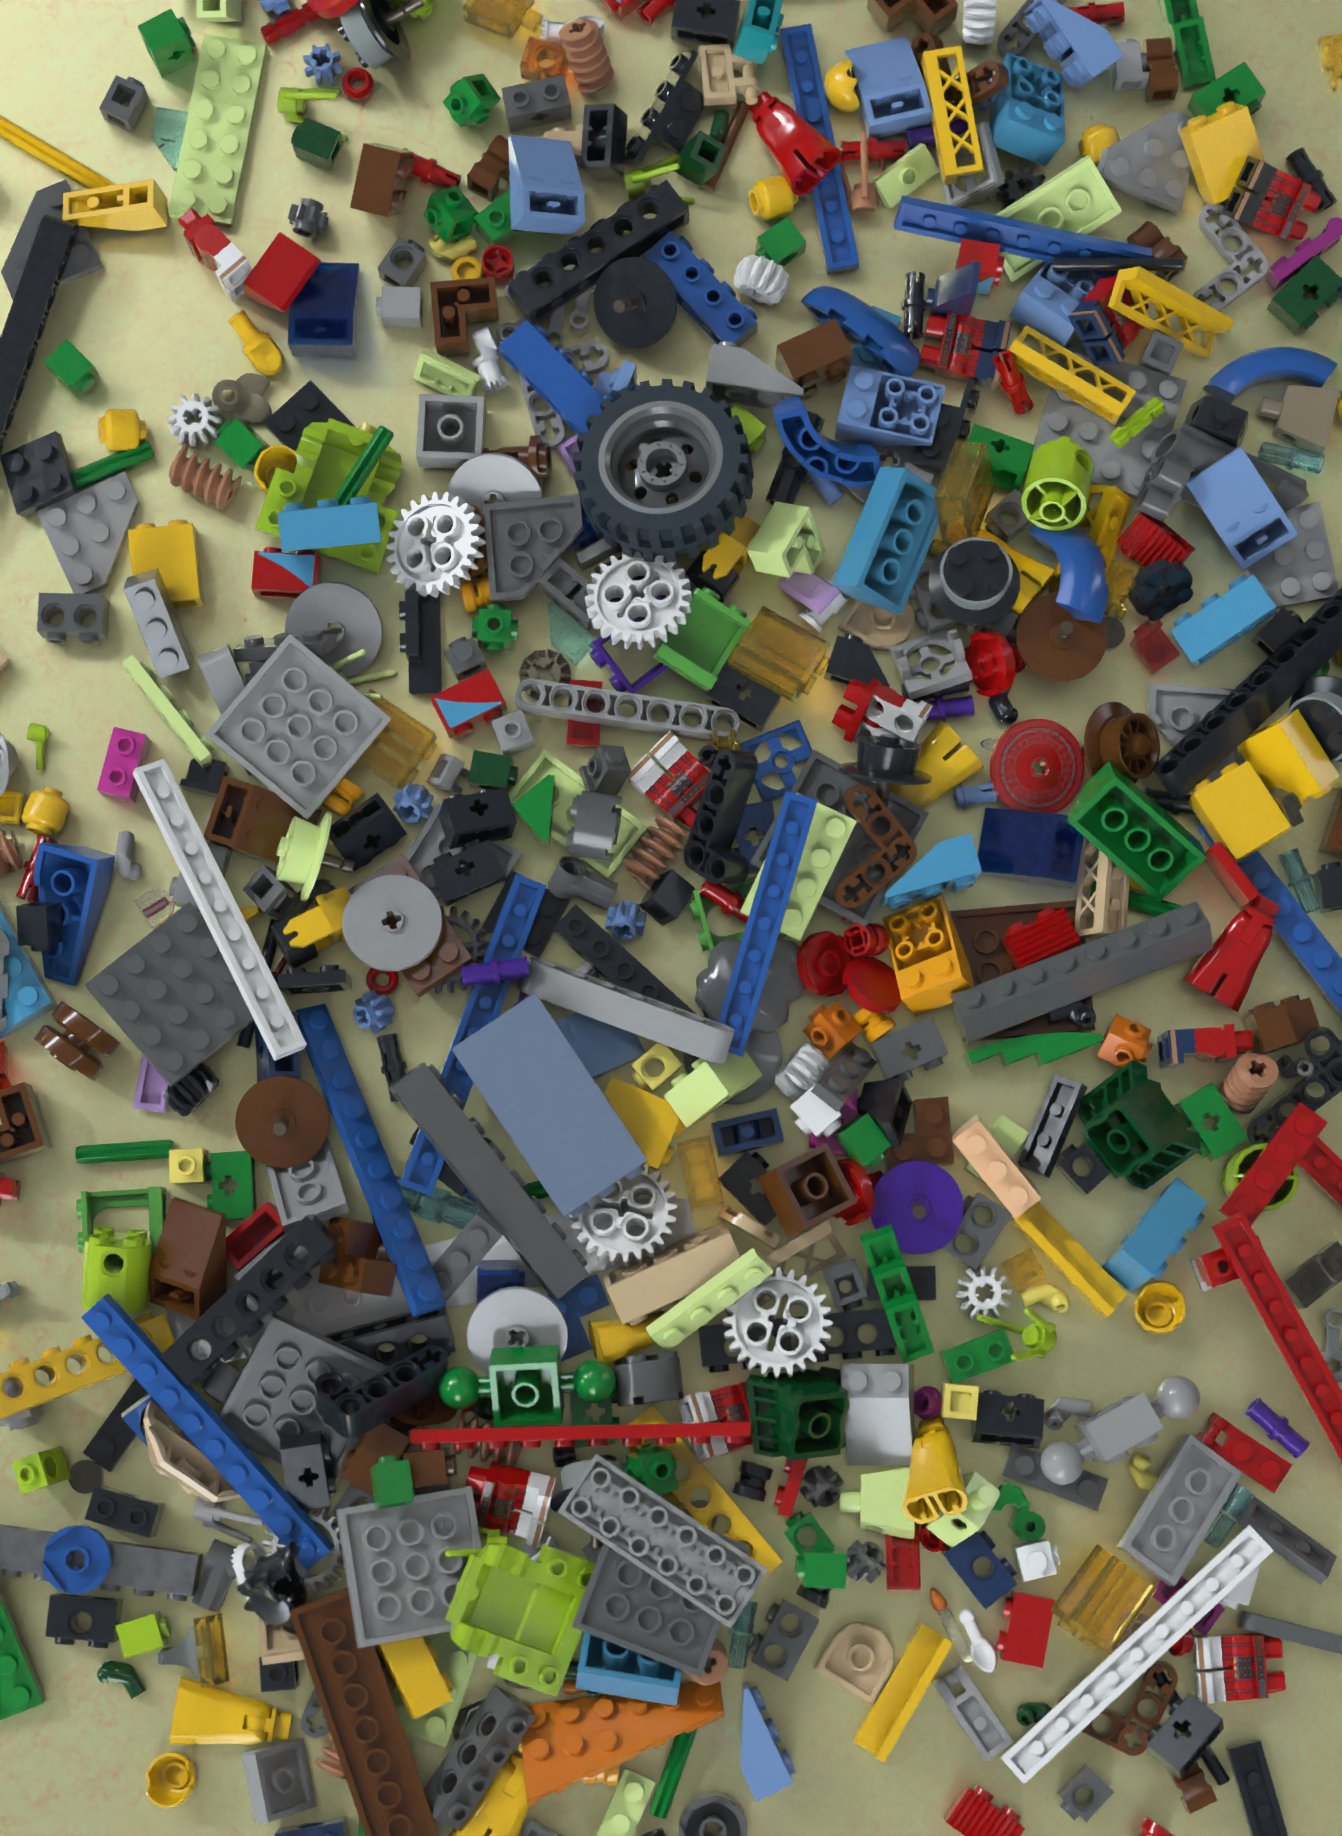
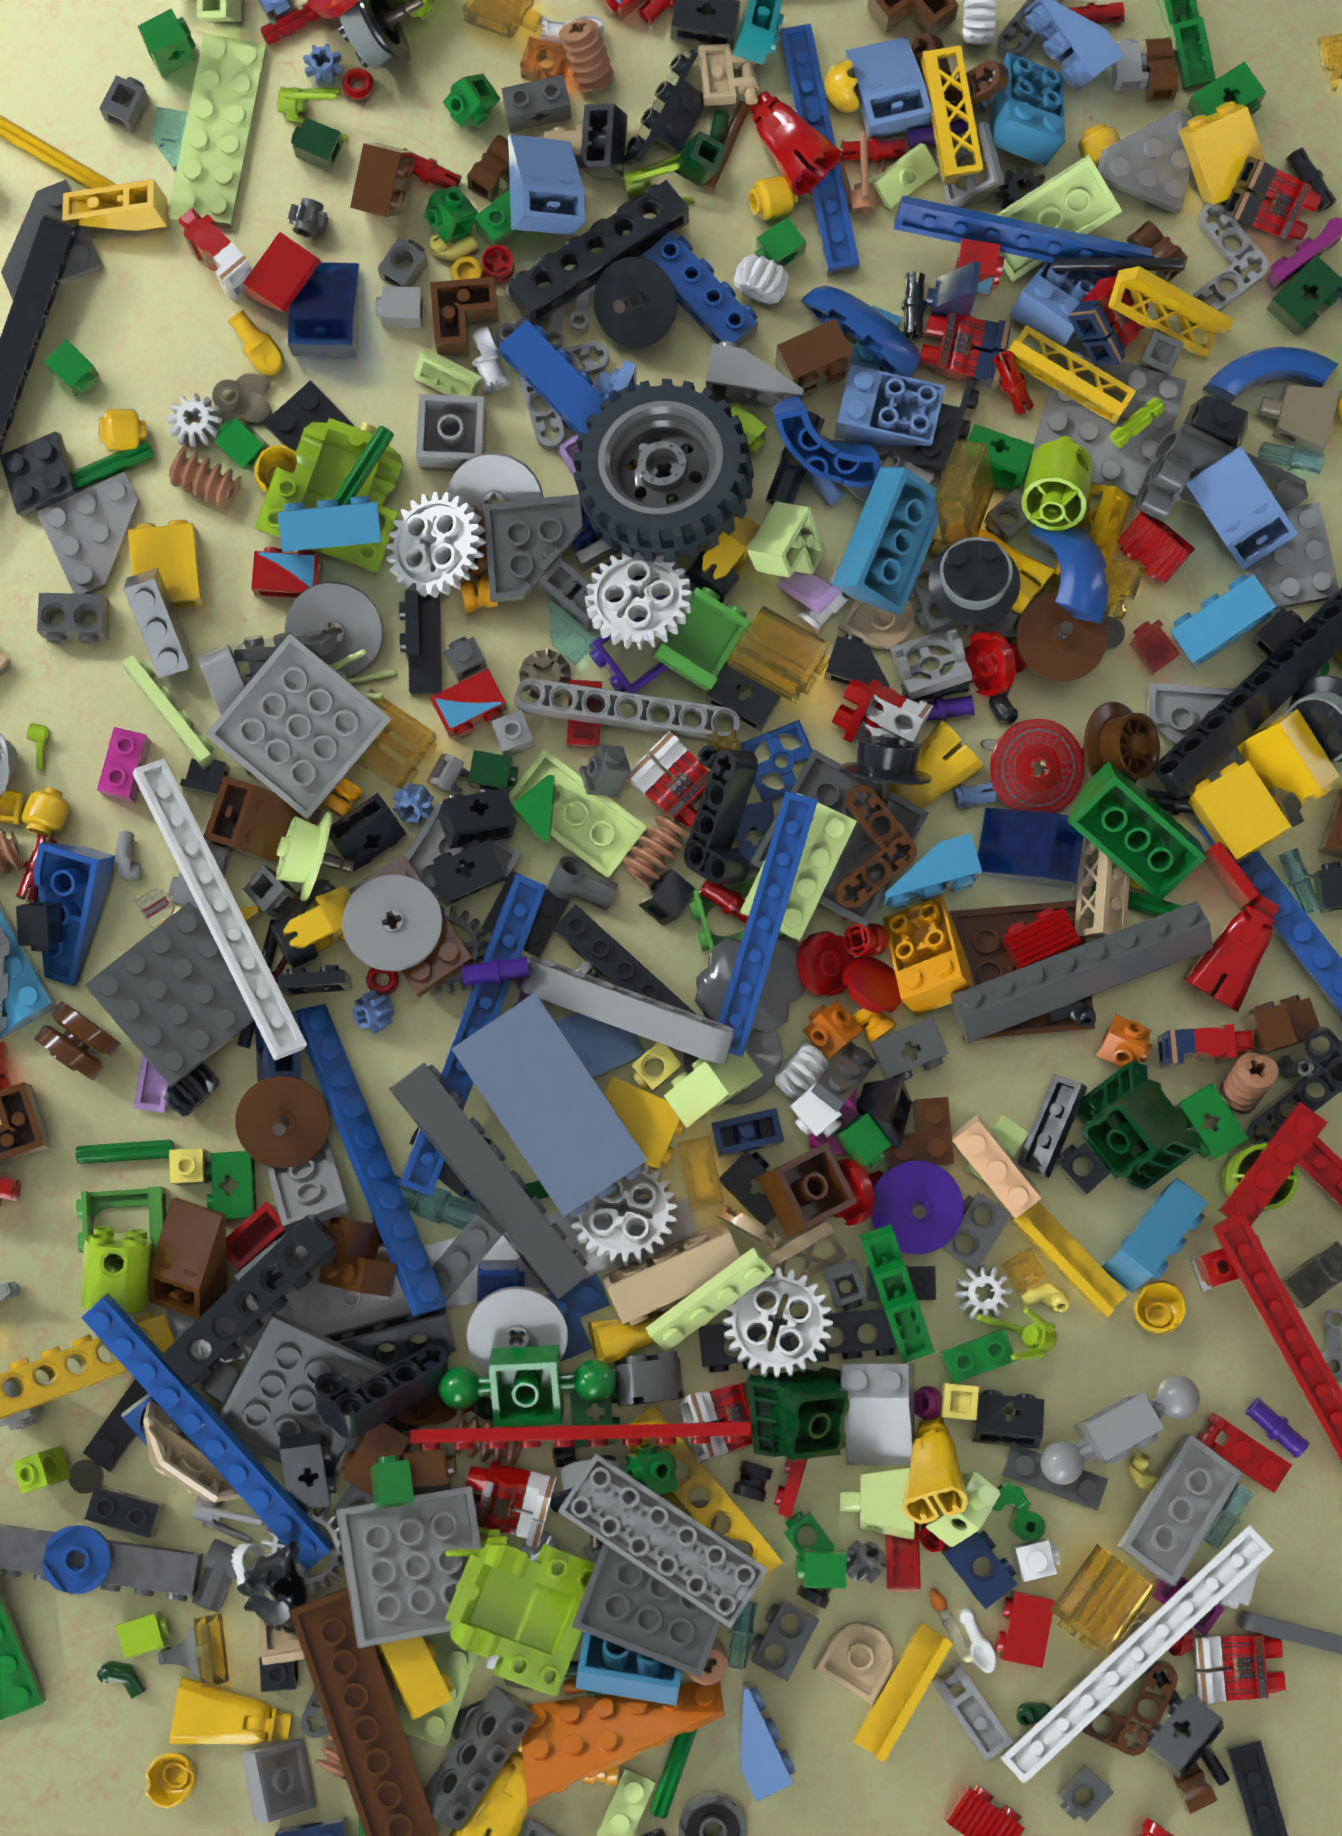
(64, 1611): black brick -> none
(392, 1060): black pin -> none
(495, 640): green brick -> none
(535, 456): reddish brown piece -> none
(595, 825): dark grey brick -> none
(625, 920): medium blue gear -> none
(821, 1486): dark grey gear -> none
(1045, 1047): green slope -> none
(1063, 1409): light grey arm -> none
(1156, 603): black plate -> none
(1288, 1540): dark grey plate -> none

